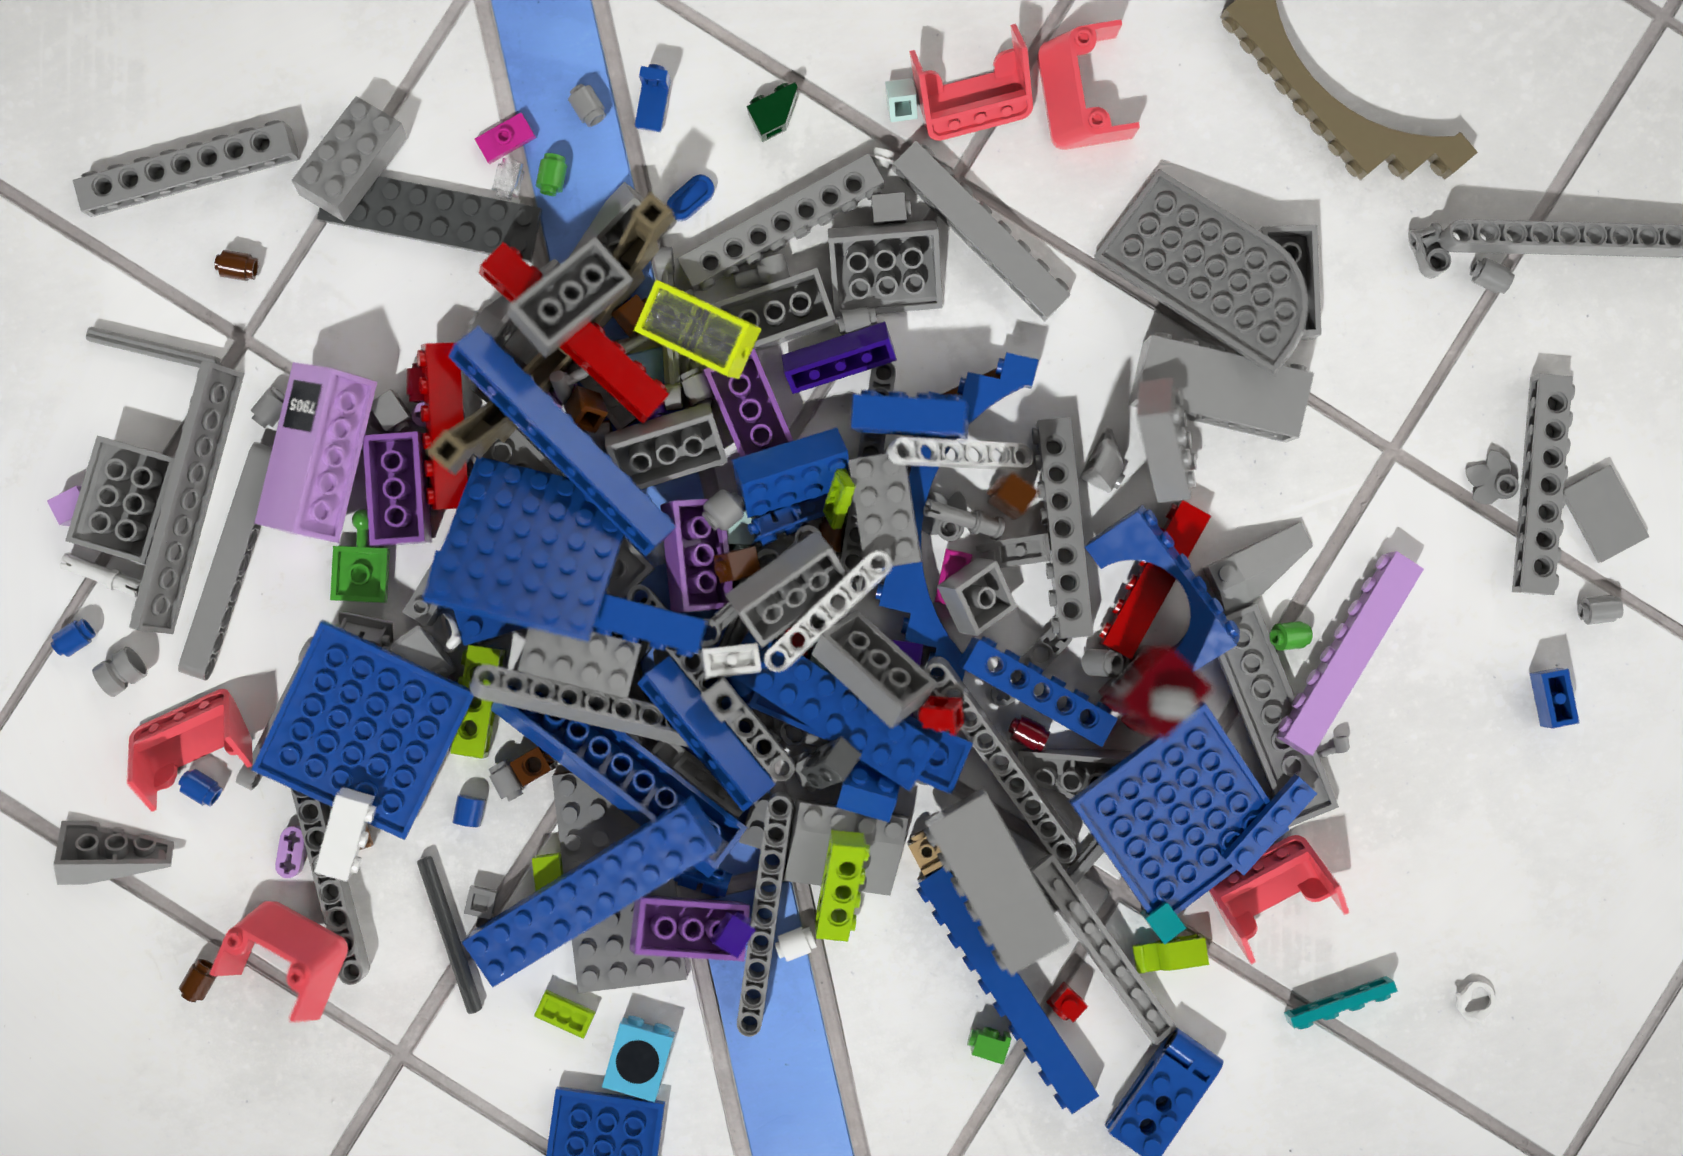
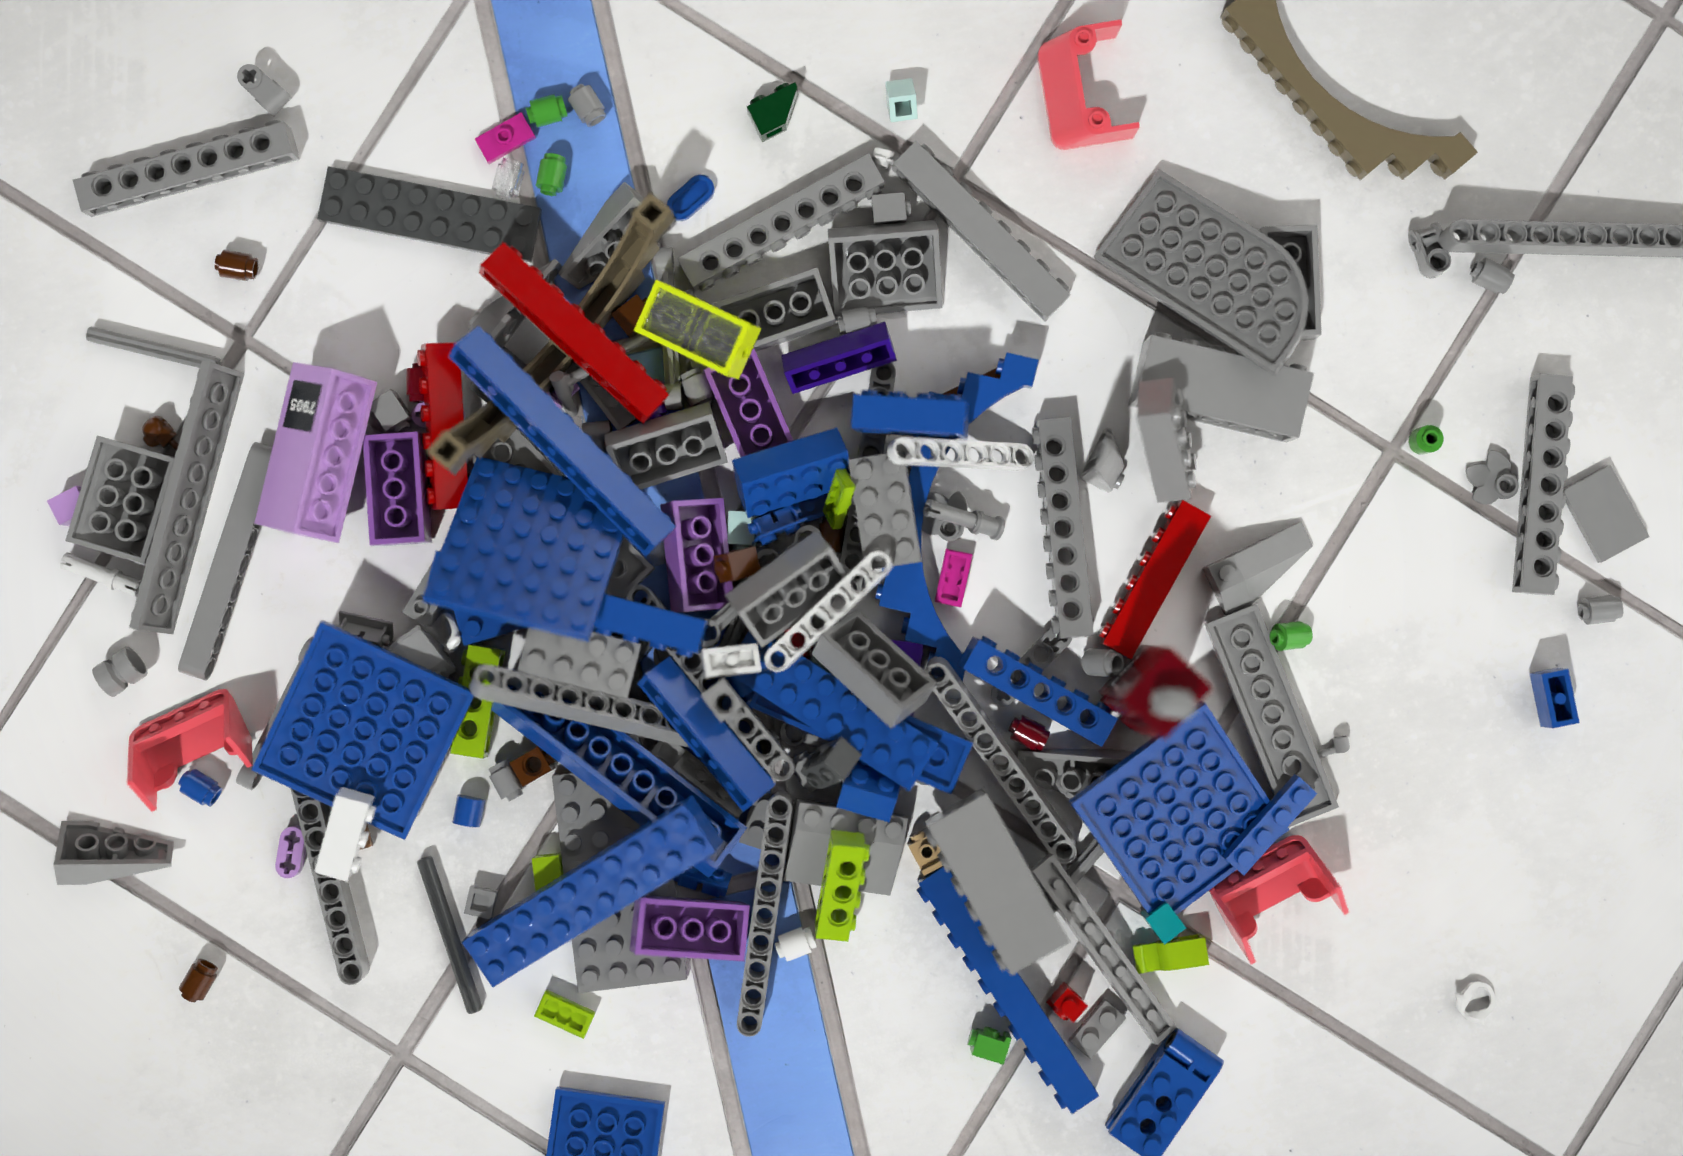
(72, 637): blue brick -> none
(159, 432): none -> reddish brown piece
(264, 90): none -> light grey piece
(268, 408): light grey brick -> none
(310, 948): coral windscreen -> none
(349, 158): light grey brick -> none
(360, 571): bright green plate -> none
(546, 110): none -> bright green brick
(569, 297): light grey brick -> none
(586, 409): reddish brown brick -> none
(638, 1058): medium azure brick -> none
(652, 97): blue bracket -> none
(723, 510): light grey head -> none
(733, 933): dark purple brick -> none
(769, 271): light grey pin -> none
(942, 714): red brick -> none
(976, 101): coral windscreen -> none
(977, 596): light grey brick -> none
(1012, 495): reddish brown brick -> none
(1019, 550): light grey hinge -> none
(1097, 1028): none -> light grey plate
(1141, 539): blue arch -> none
(1349, 652): lavender brick -> none
(1351, 999): teal plate -> none
(1418, 442): none -> bright green brick

